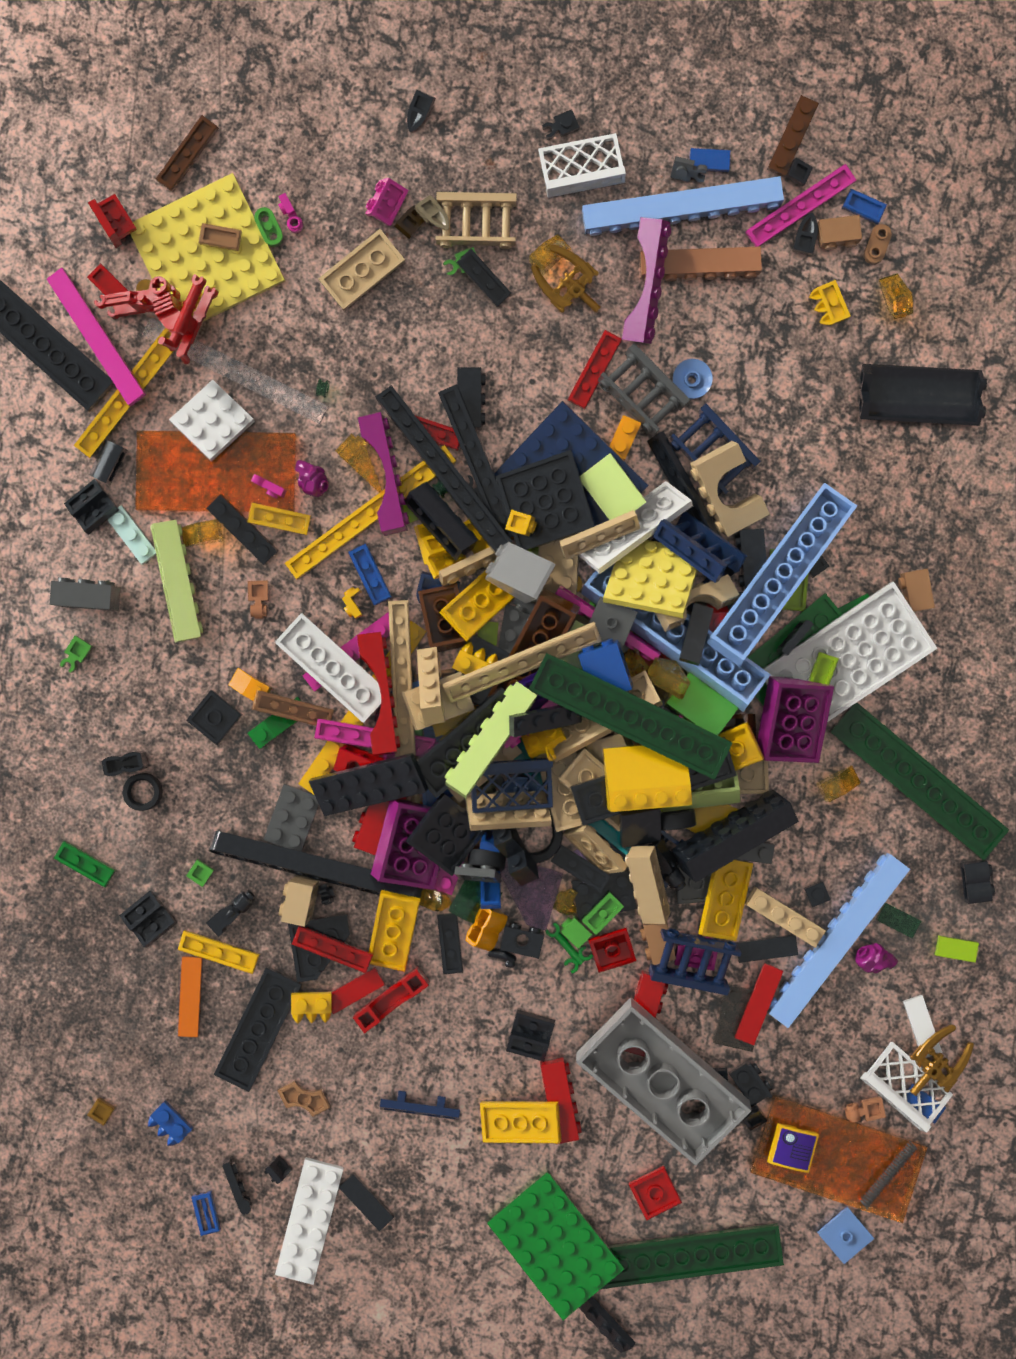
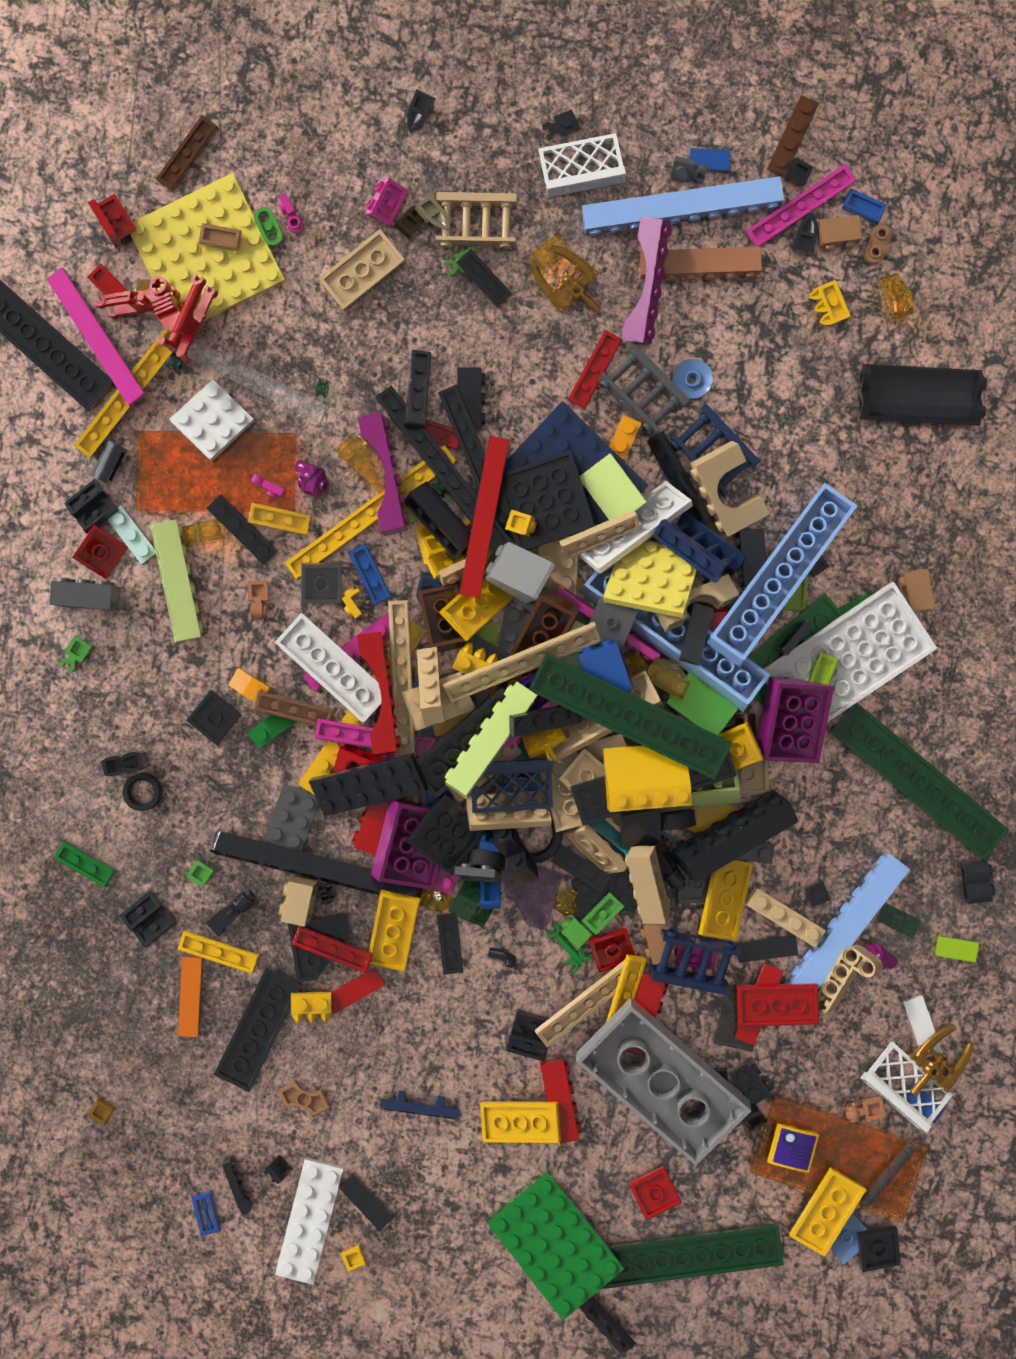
(99, 551): none -> red slope
(170, 1123): blue plate -> none
(175, 363): none -> clear green bush
(321, 583): none -> dark grey plate
(353, 1258): none -> yellow tile
(390, 999): red arch -> none
(418, 388): none -> black tile
(484, 517): none -> red tile
(486, 928): light orange brick -> none
(531, 948): black brick -> none
(580, 1007): none -> tan plate
(628, 982): none -> yellow tile
(777, 1004): none -> red tile
(827, 1211): none -> yellow plate
(838, 784): clear yellow slope -> none
(841, 981): none -> tan beam
(878, 1248): none -> black tile

